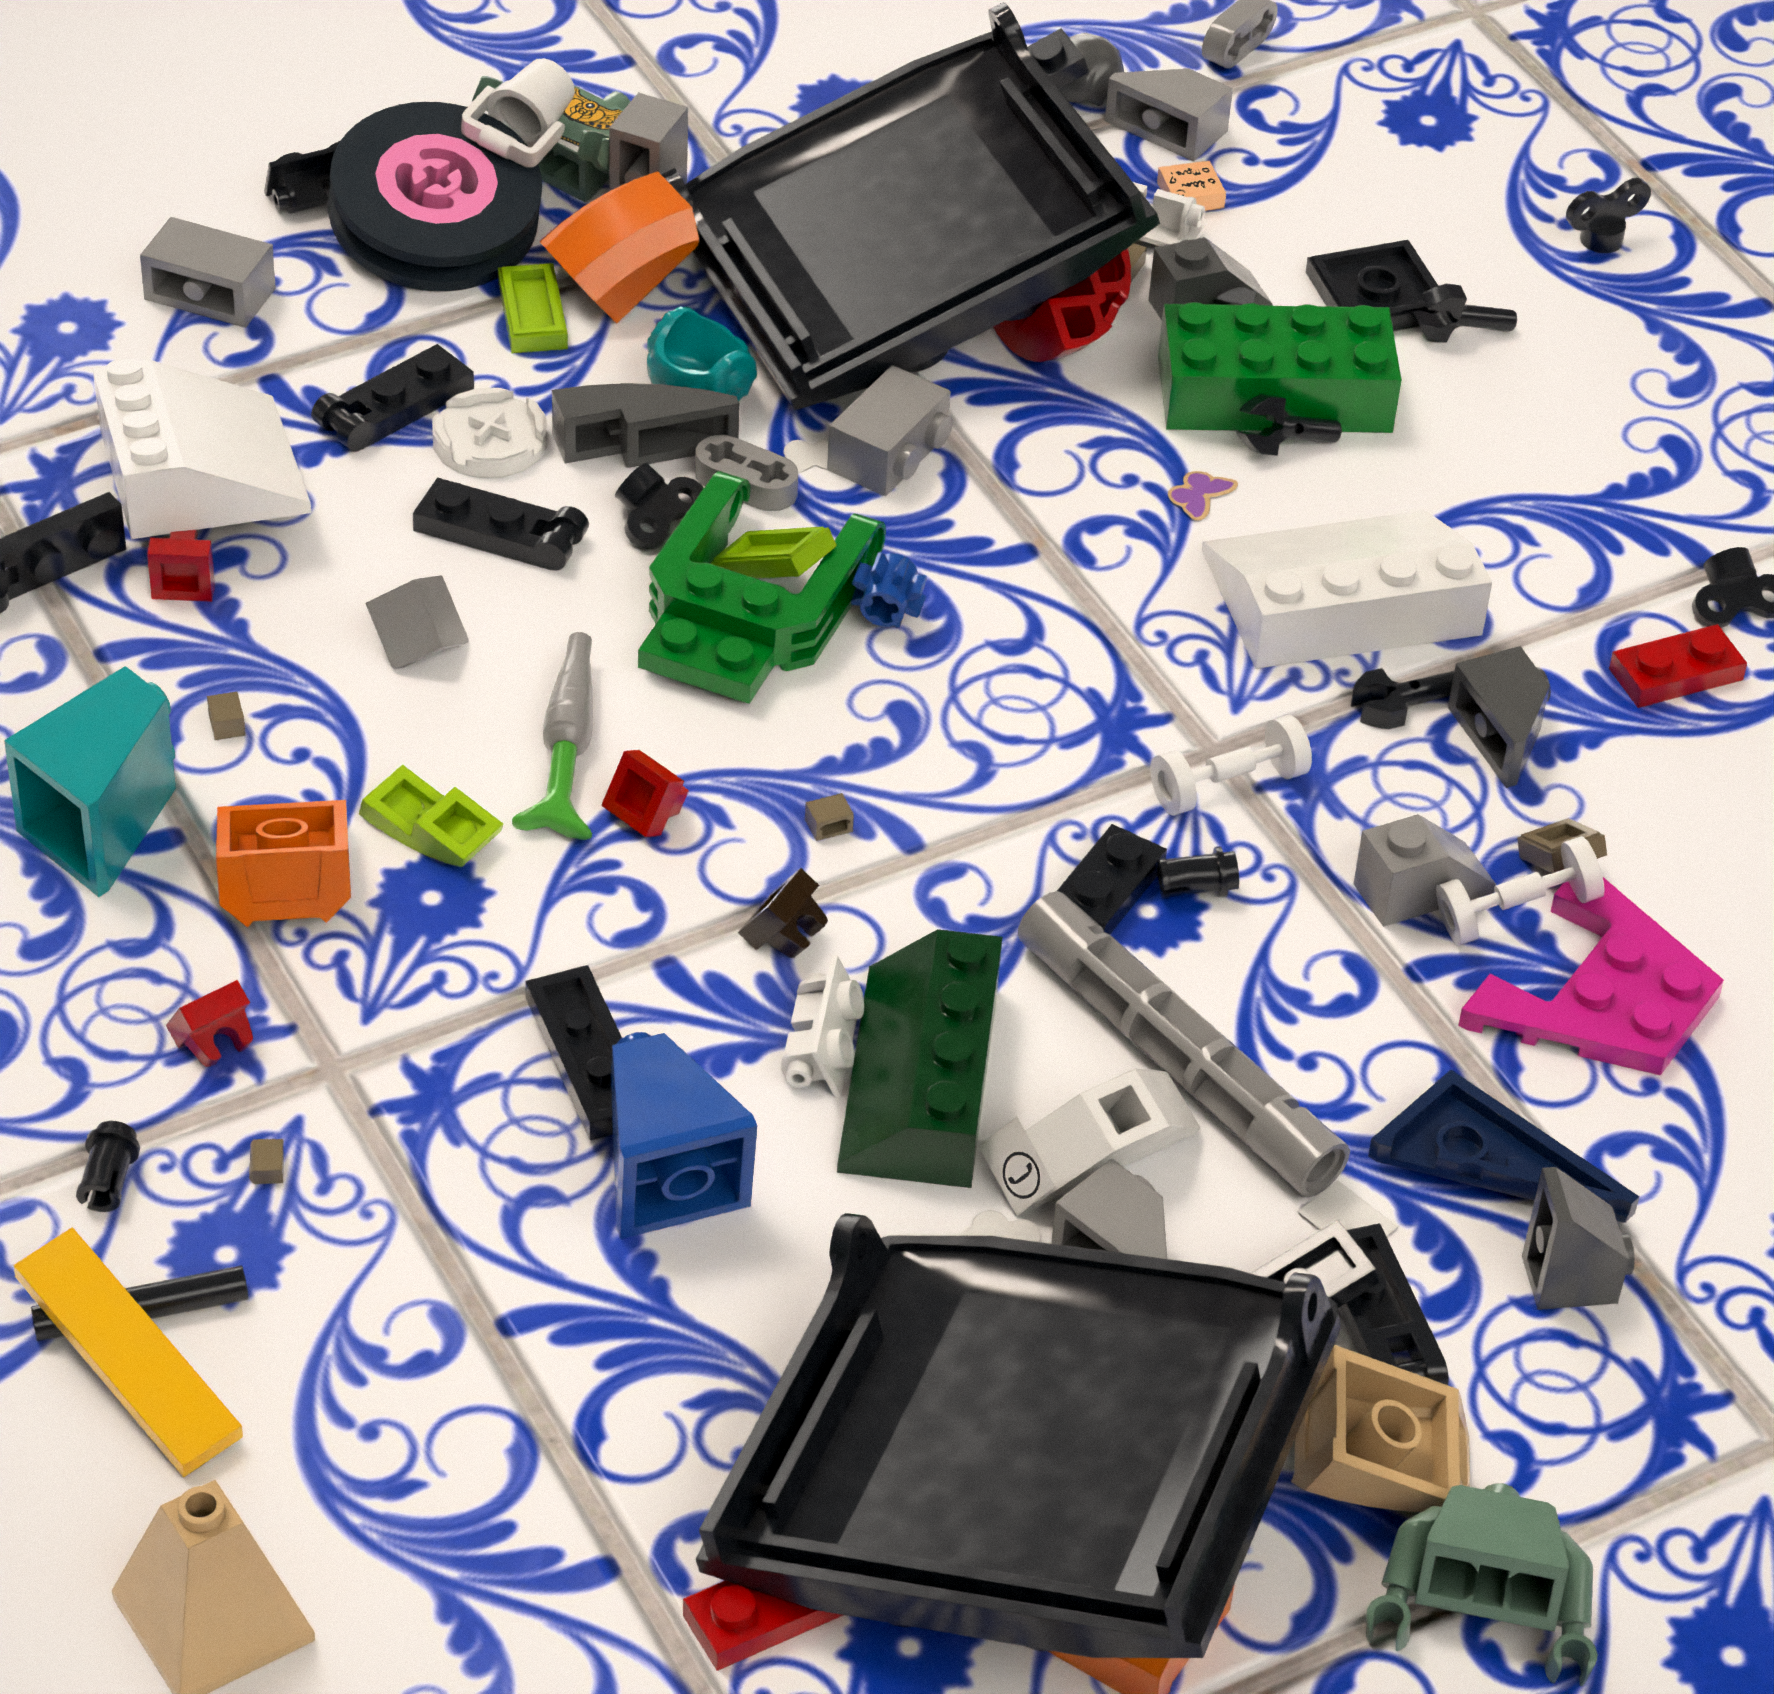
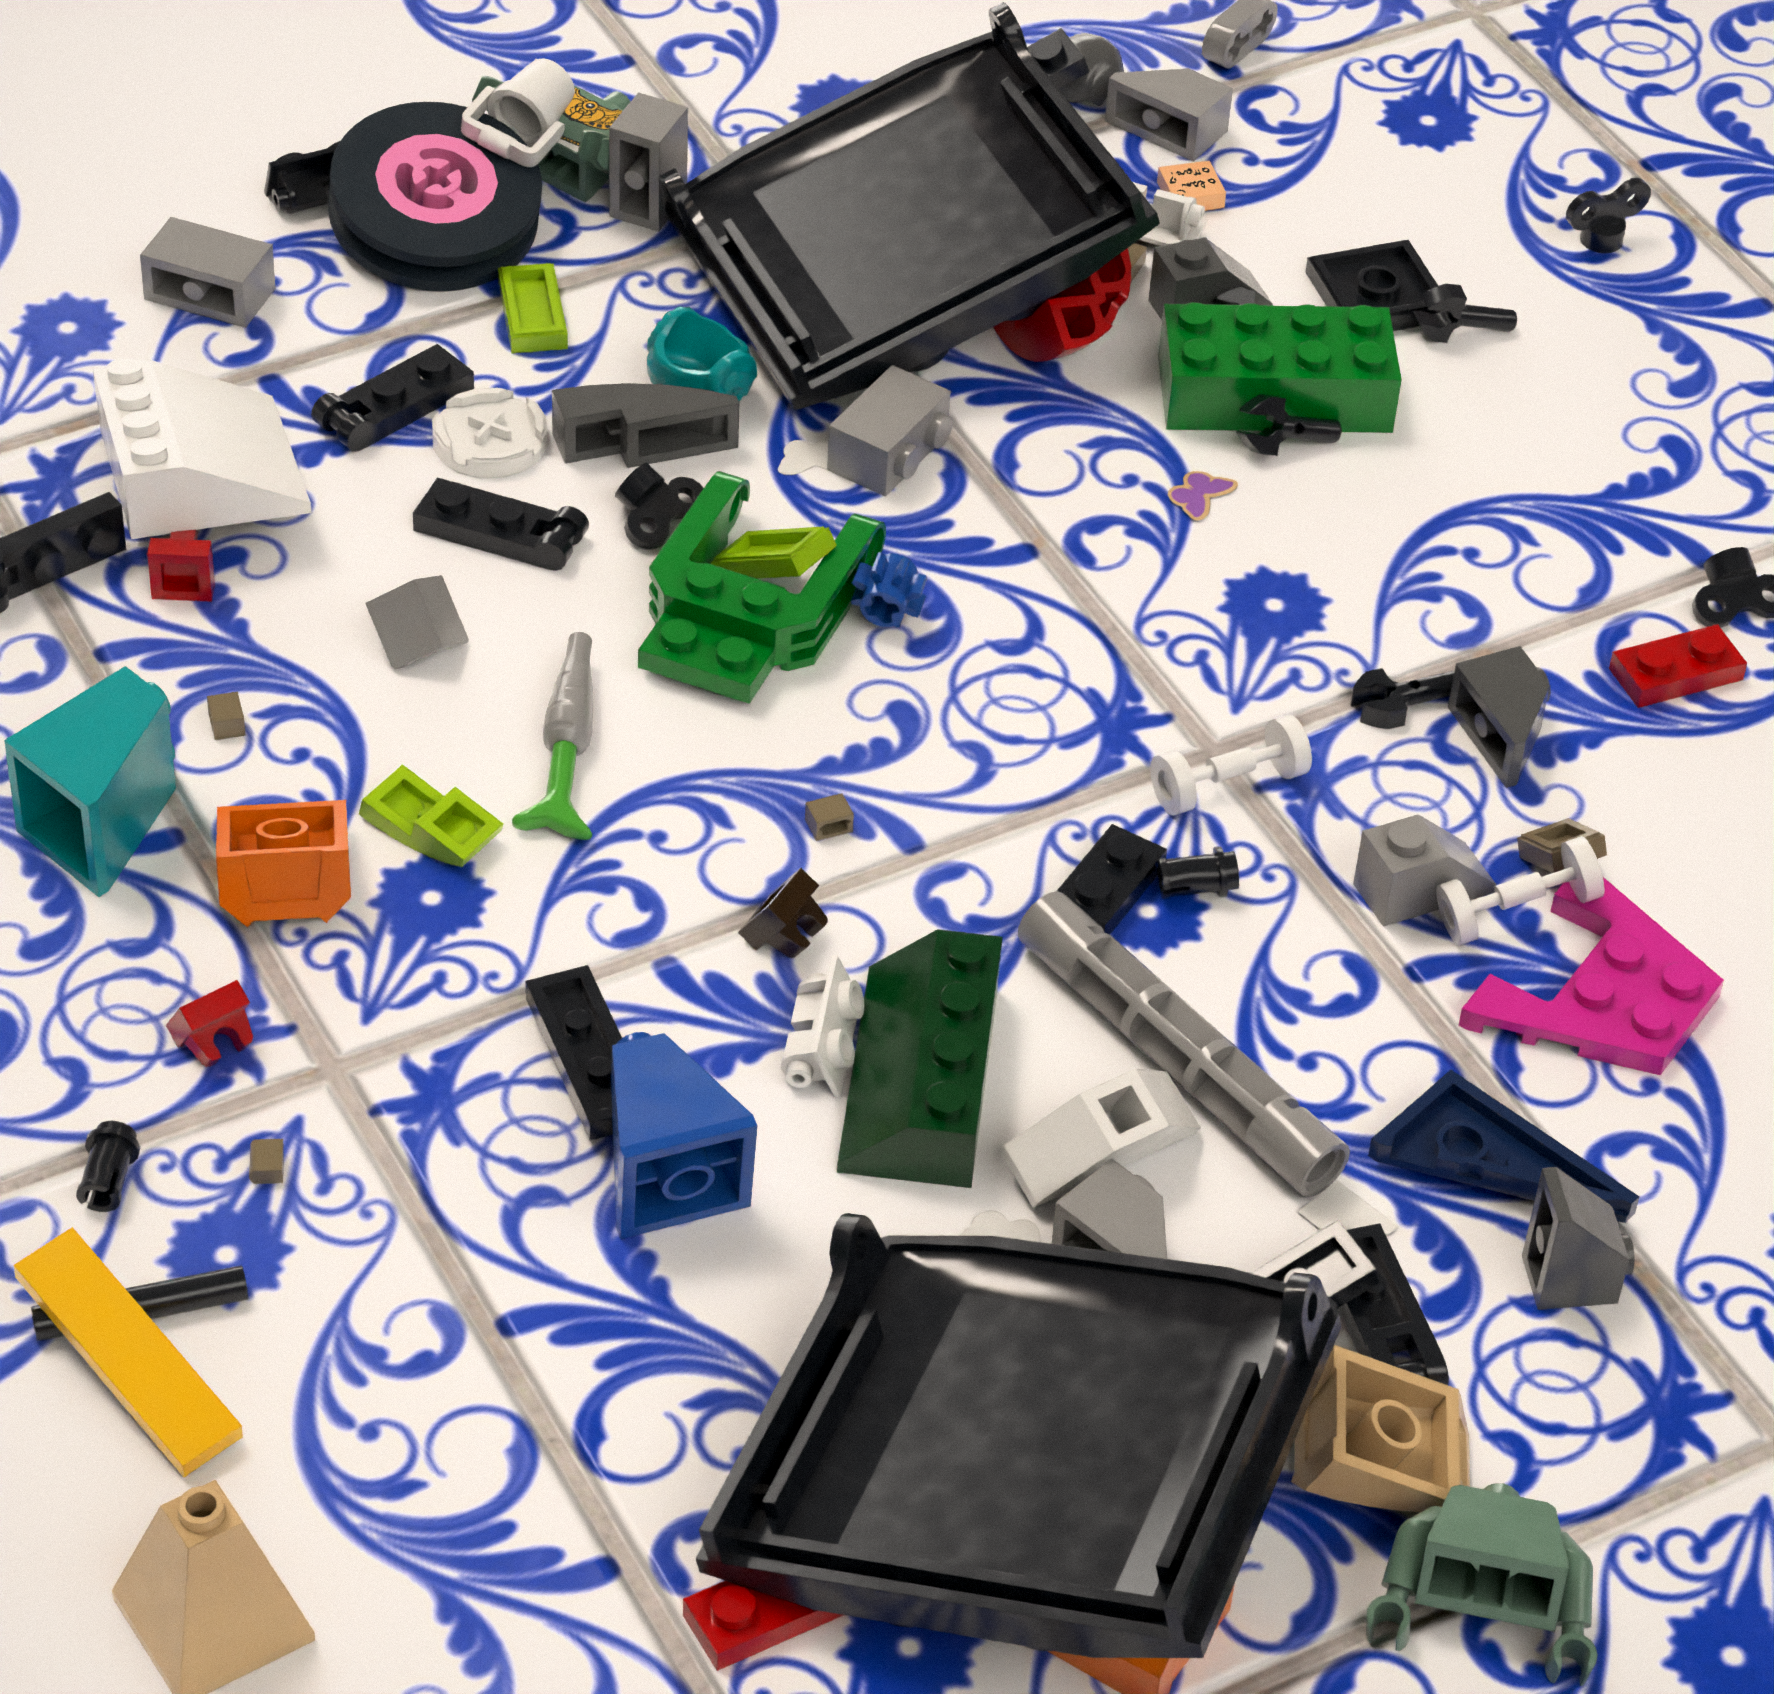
(625, 242): orange slope -> none
(644, 793): red tile -> none
(770, 475): light grey beam -> none
(1016, 1166): white sticker -> none
(1350, 587): white slope -> none

